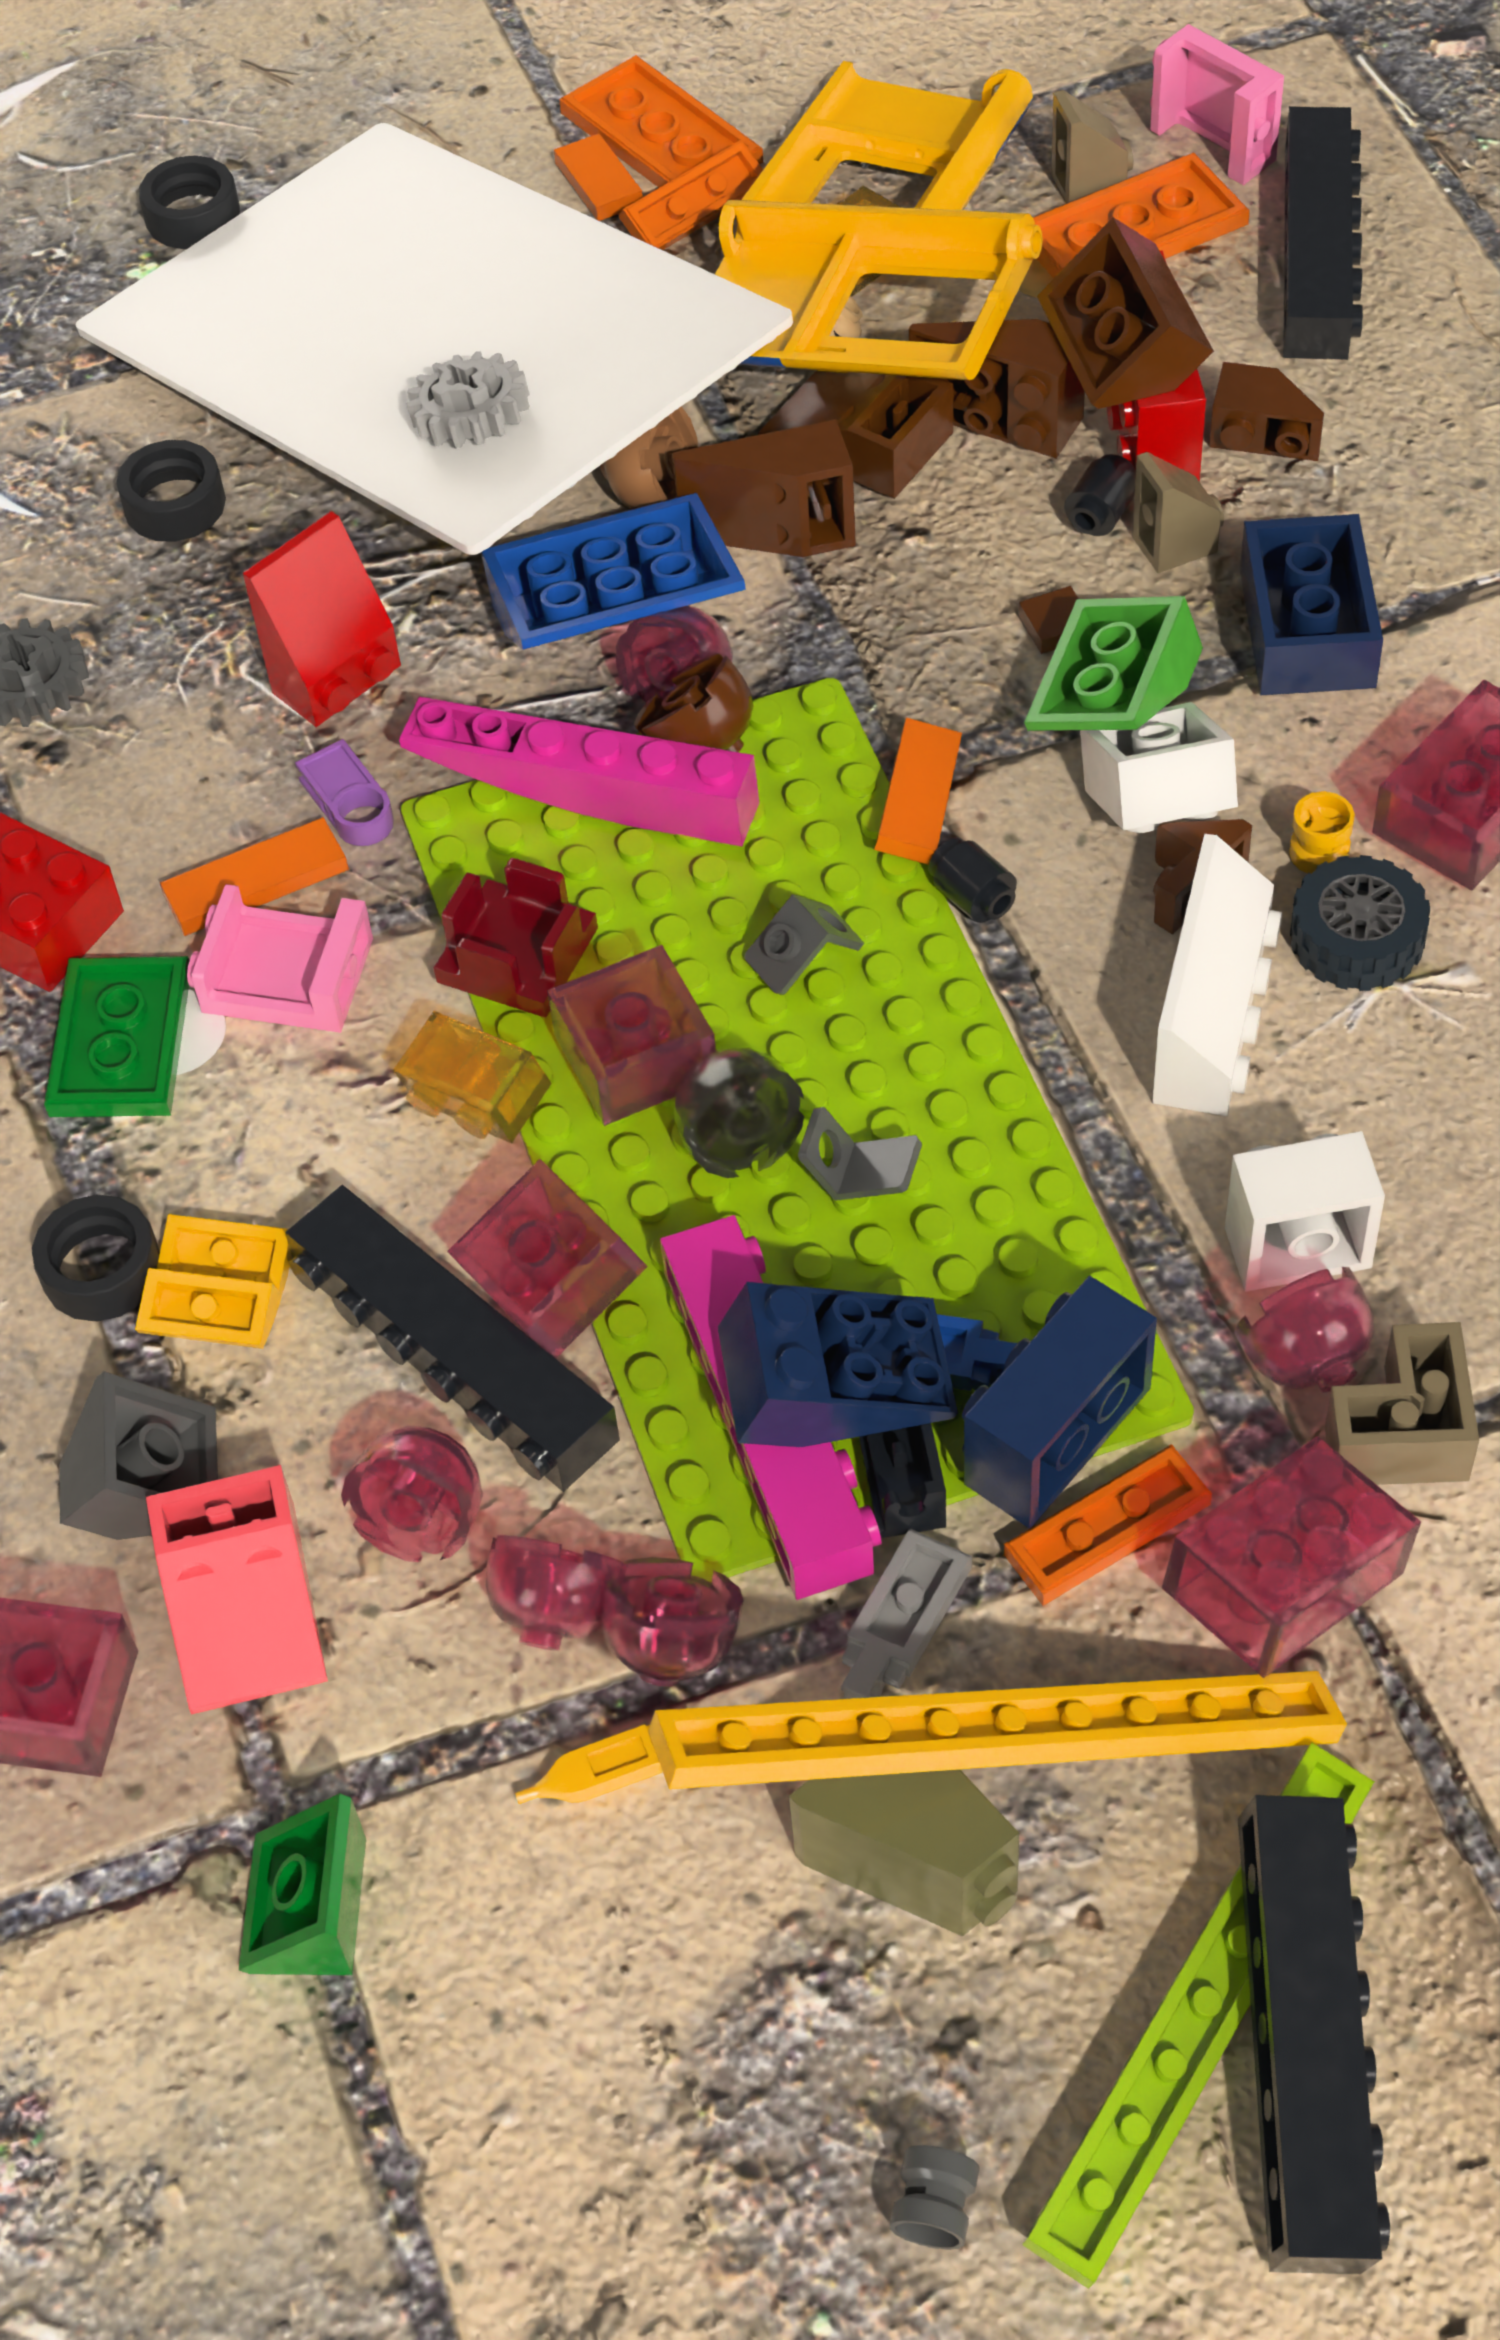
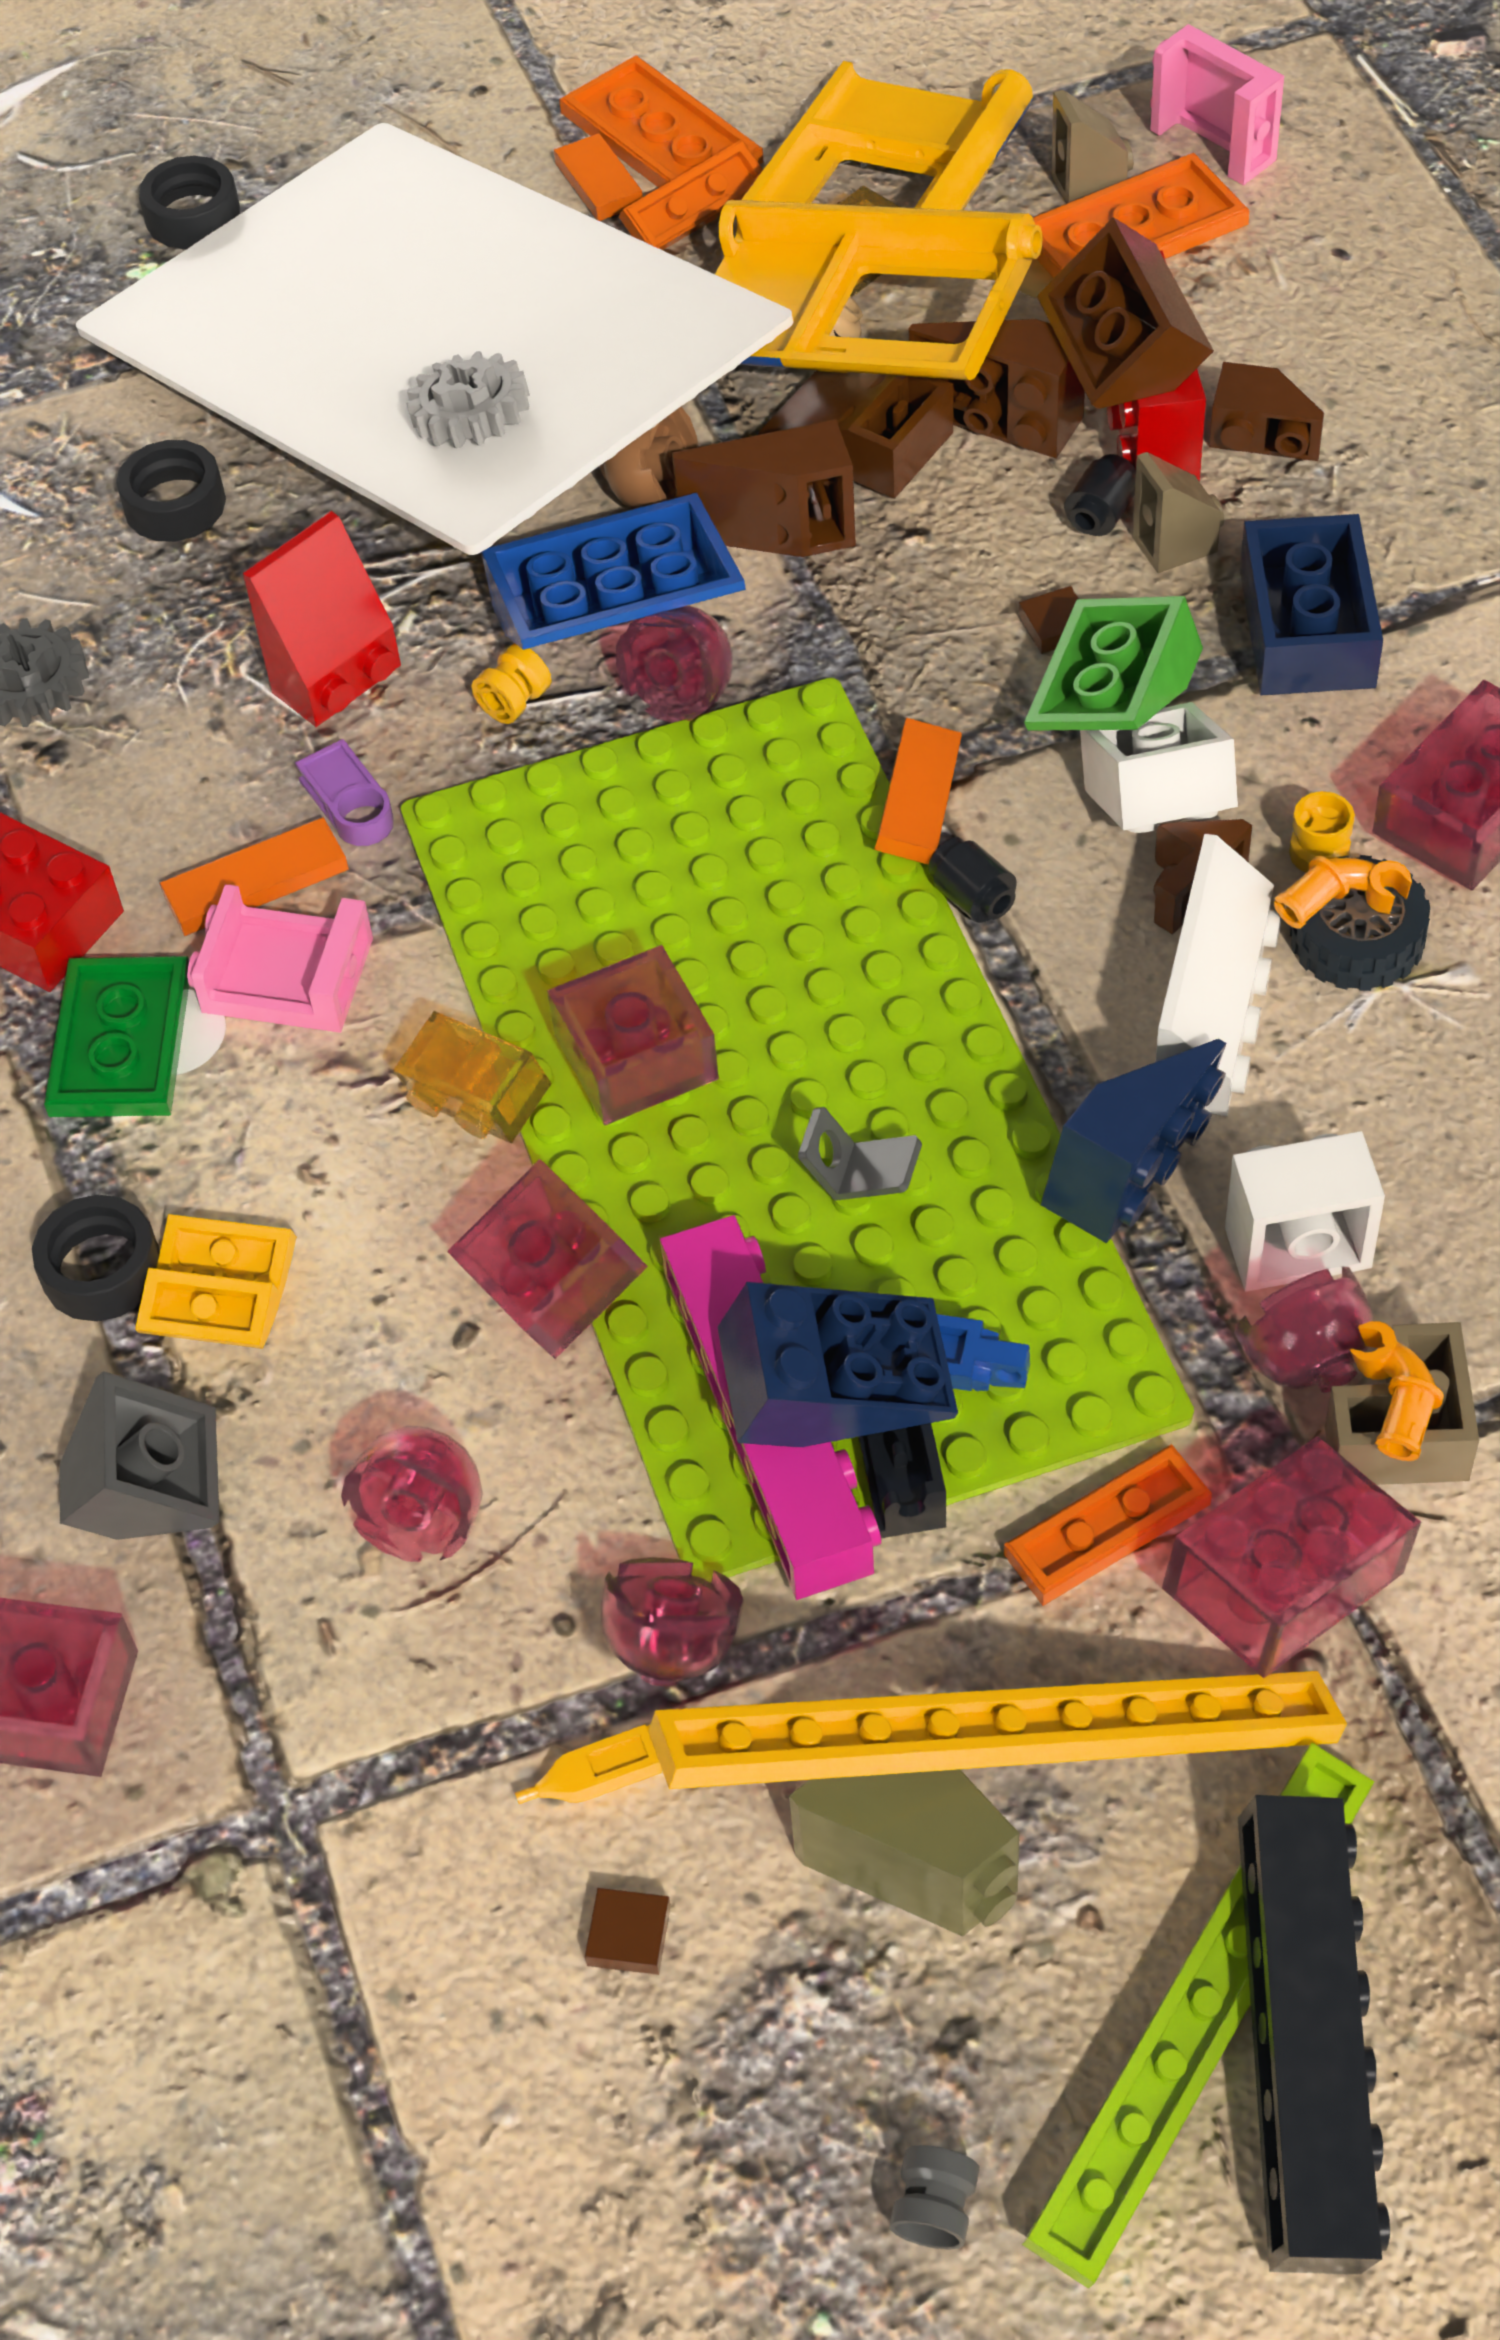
(236, 1589): coral slope -> none
(305, 1893): green slope -> none
(453, 1339): black brick -> none
(509, 685): none -> yellow wheel
(513, 937): dark red panel -> none
(547, 1589): clear pink cylinder -> none
(592, 769): dark pink slope -> none
(628, 1931): none -> reddish brown tile
(704, 709): reddish brown cylinder -> none
(737, 1110): clear smoke cylinder -> none
(795, 940): dark grey bracket -> none
(902, 1614): light grey hinge -> none
(1057, 1400): dark blue brick -> none
(1130, 1138): none -> dark blue slope
(1319, 234): black brick -> none
(1334, 879): none -> light orange piece
(1411, 1390): none -> light orange piece

